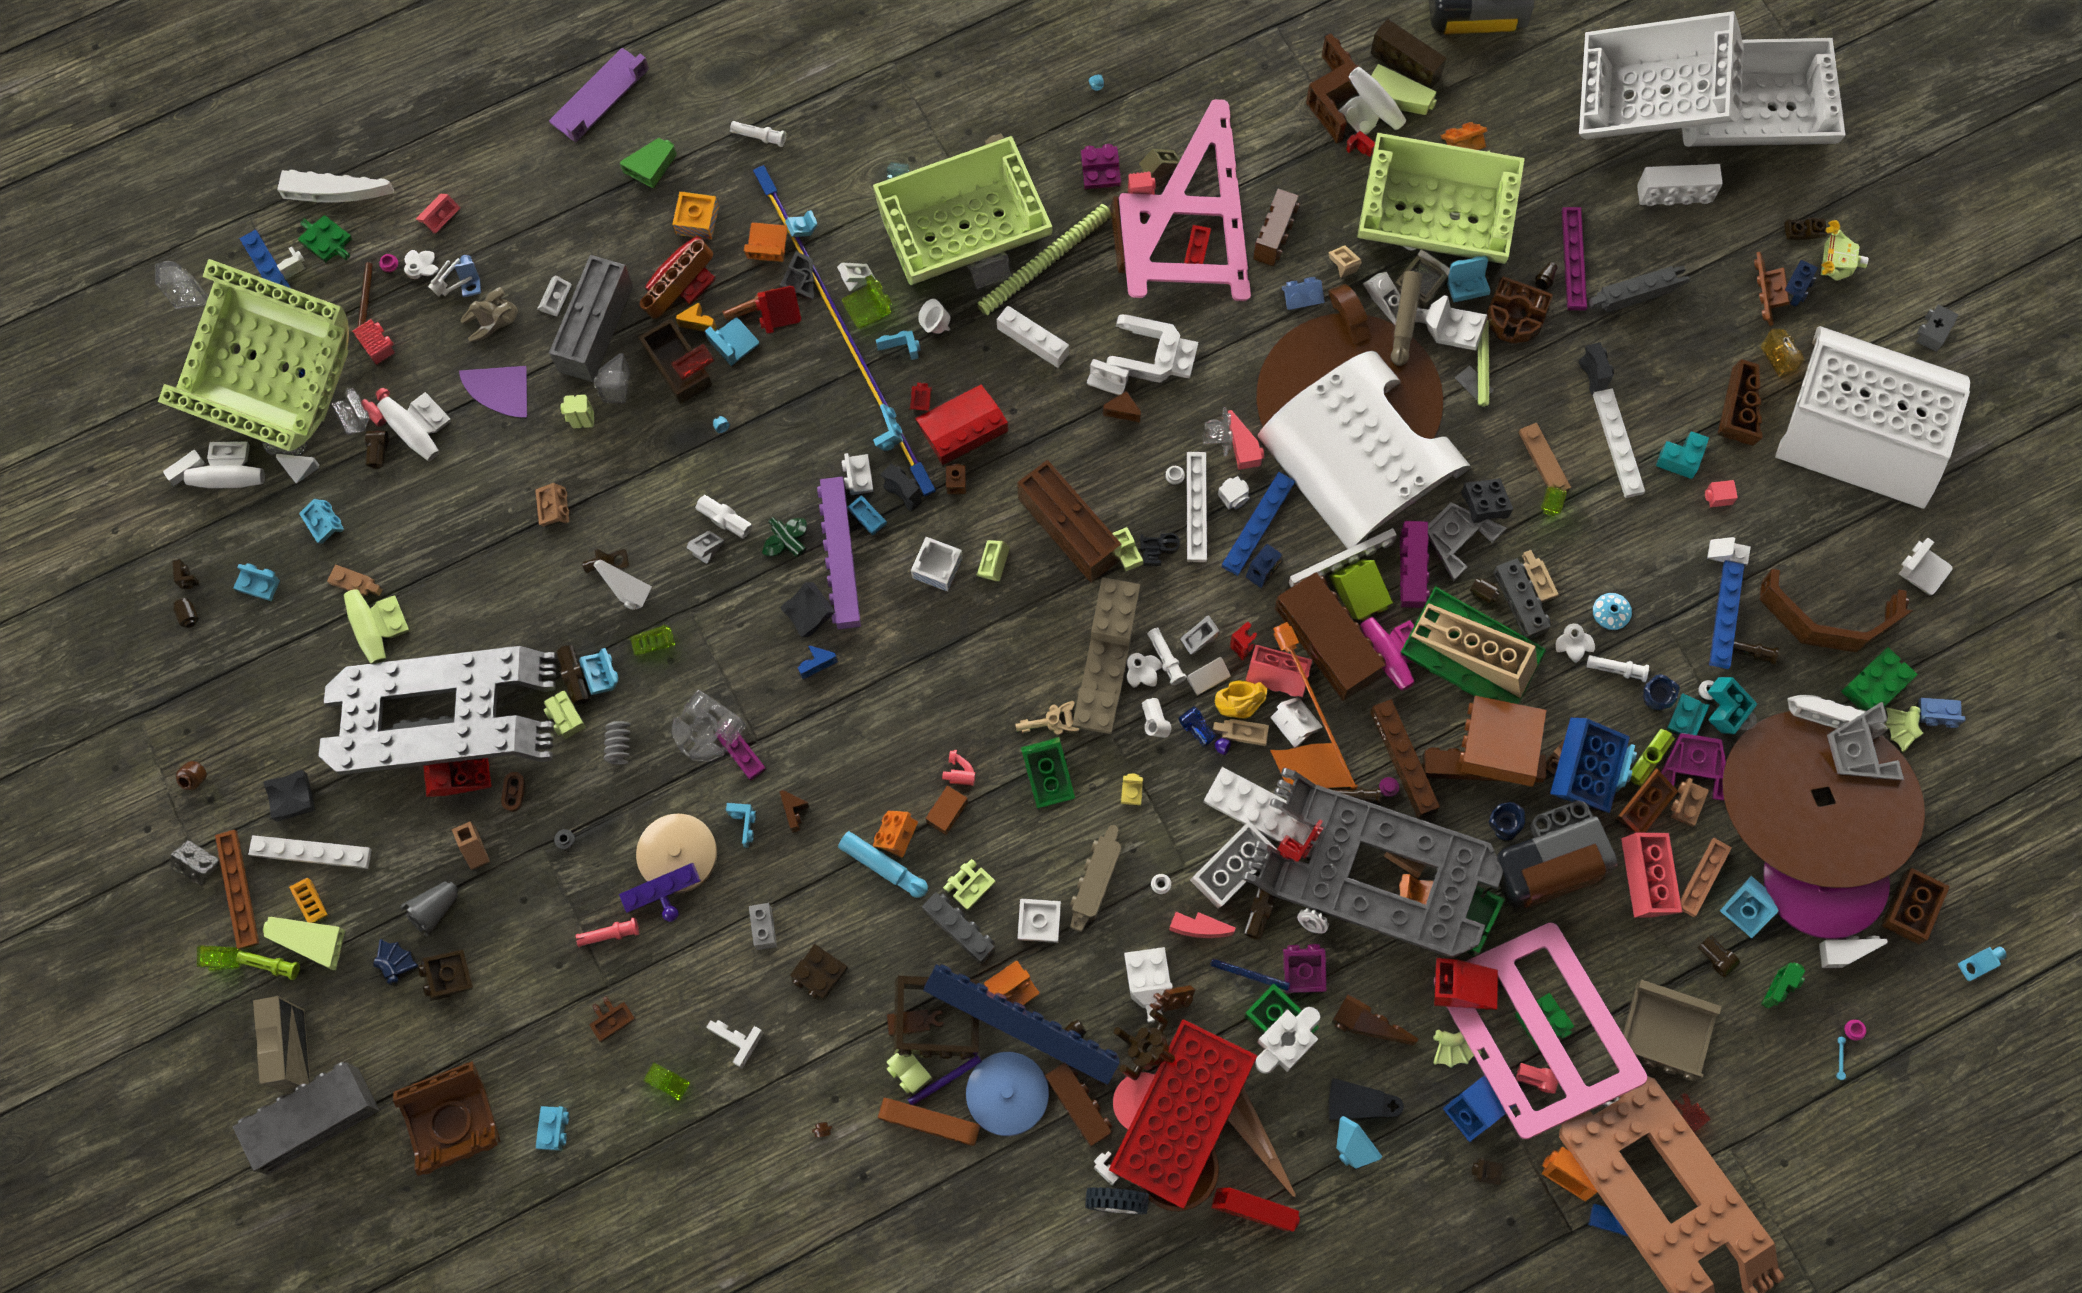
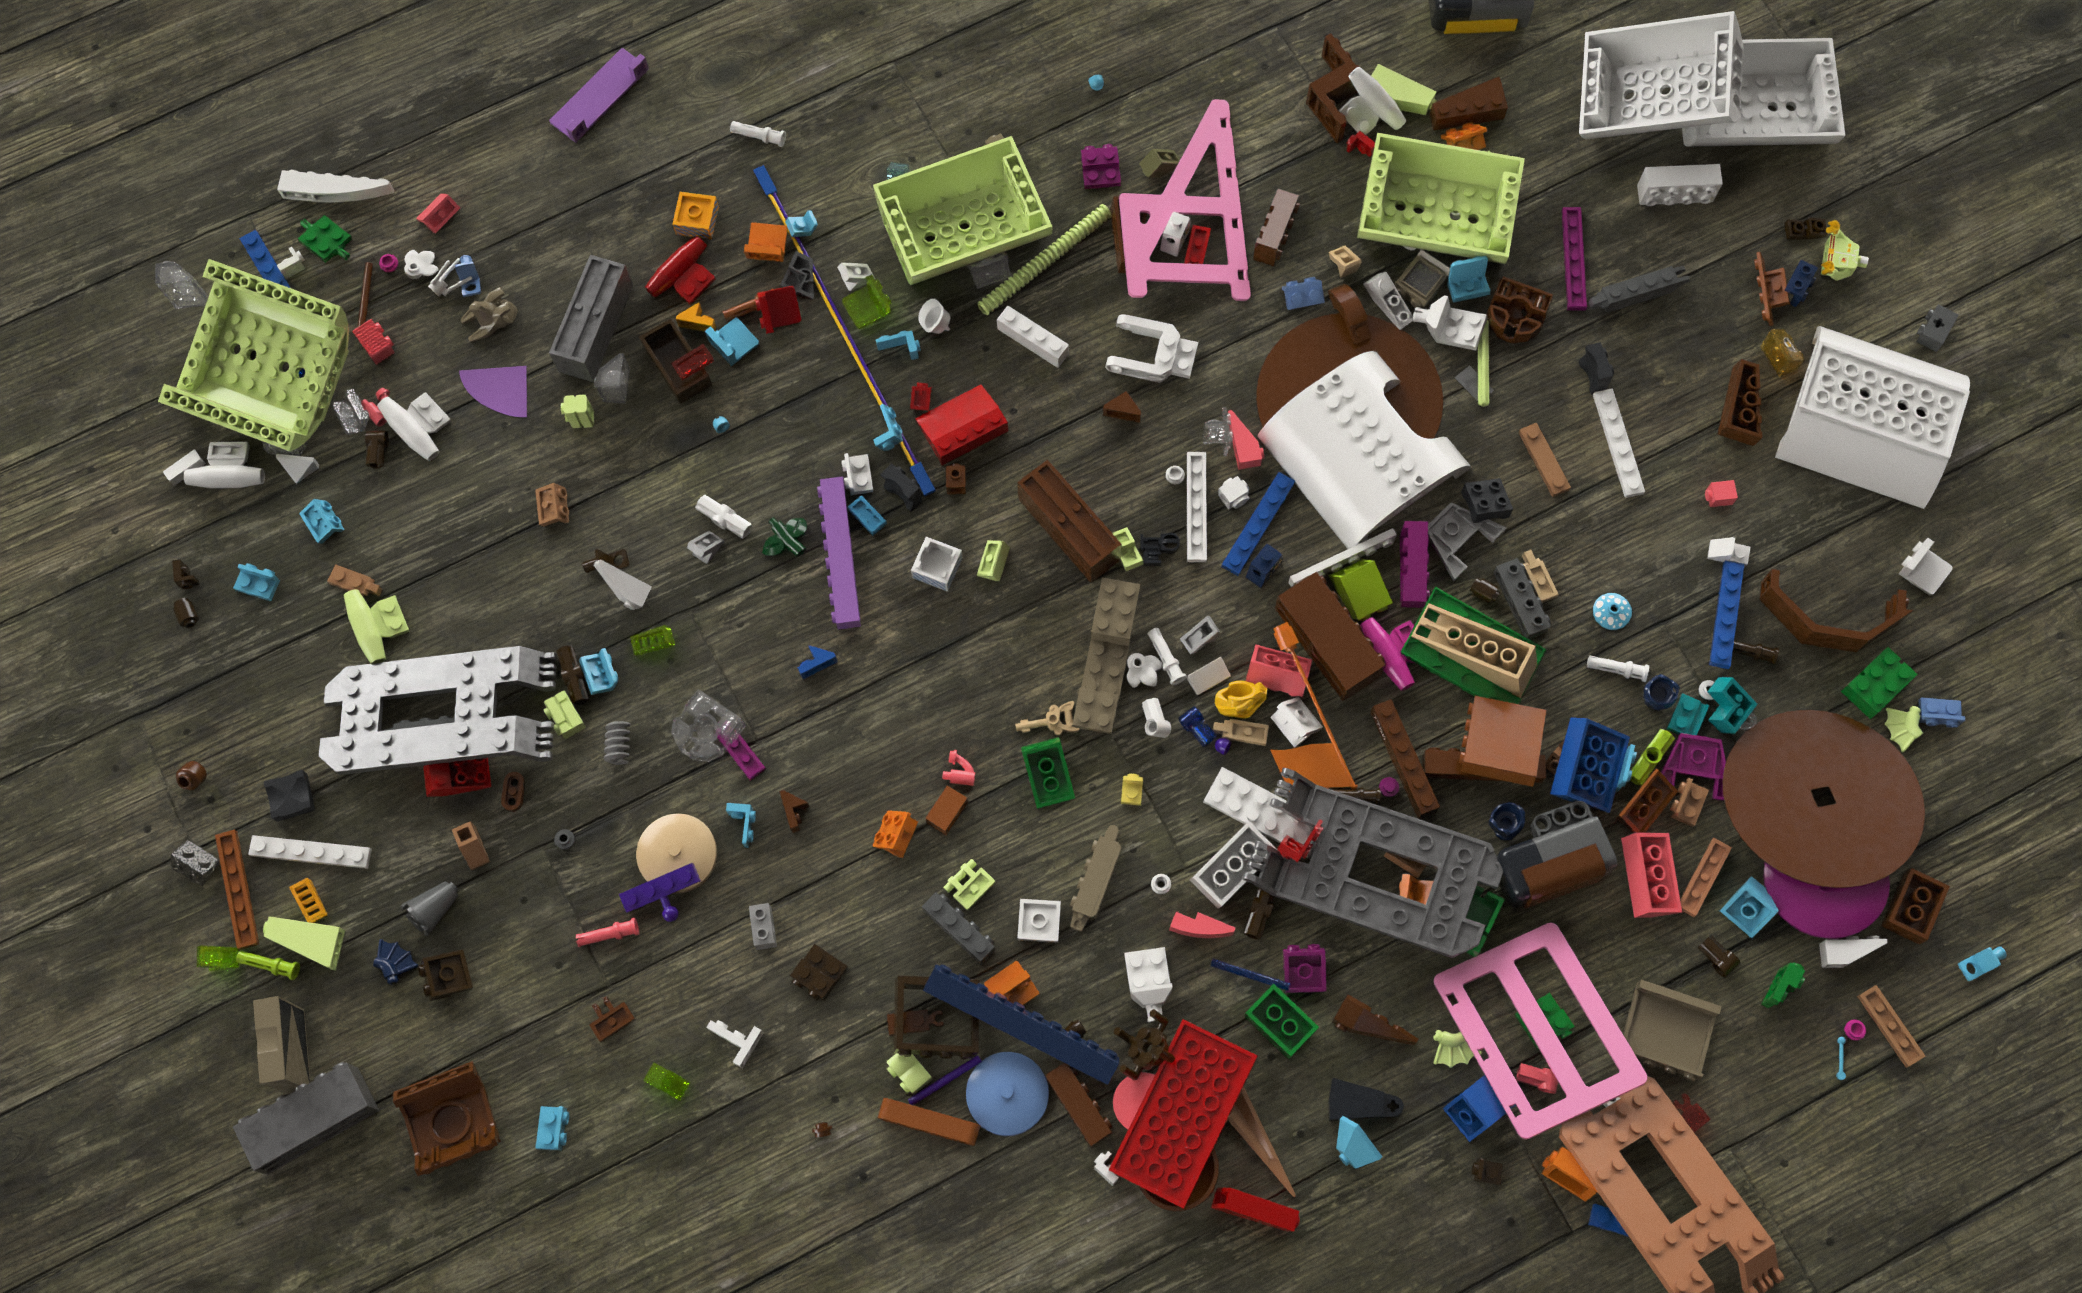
(554, 296): white slope -> none
(650, 162): bright green slope -> none
(676, 278): dark orange beam -> none
(808, 609): black brick -> none
(882, 865): medium azure piece -> none
(1107, 377): white bracket -> none
(1116, 1201): black wheel -> none
(1141, 183): coral brick -> none
(1173, 998): reddish brown plate -> none
(1177, 229): none -> white torso
(1240, 641): red hinge -> none
(1287, 1040): white brick -> none
(1313, 921): white gear -> none
(1406, 317): dark tan piece -> none
(1407, 54): dark brown piece -> none
(1465, 985): red slope -> none
(1476, 105): none -> reddish brown wedge
(1545, 277): dark brown cone -> none
(1553, 500): clear neon green brick -> none
(1576, 645): white plate -> none
(1683, 459): teal brick -> none
(1828, 712): white brick -> none
(1855, 751): light grey wing -> none
(1891, 1026): none -> medium nougat plate

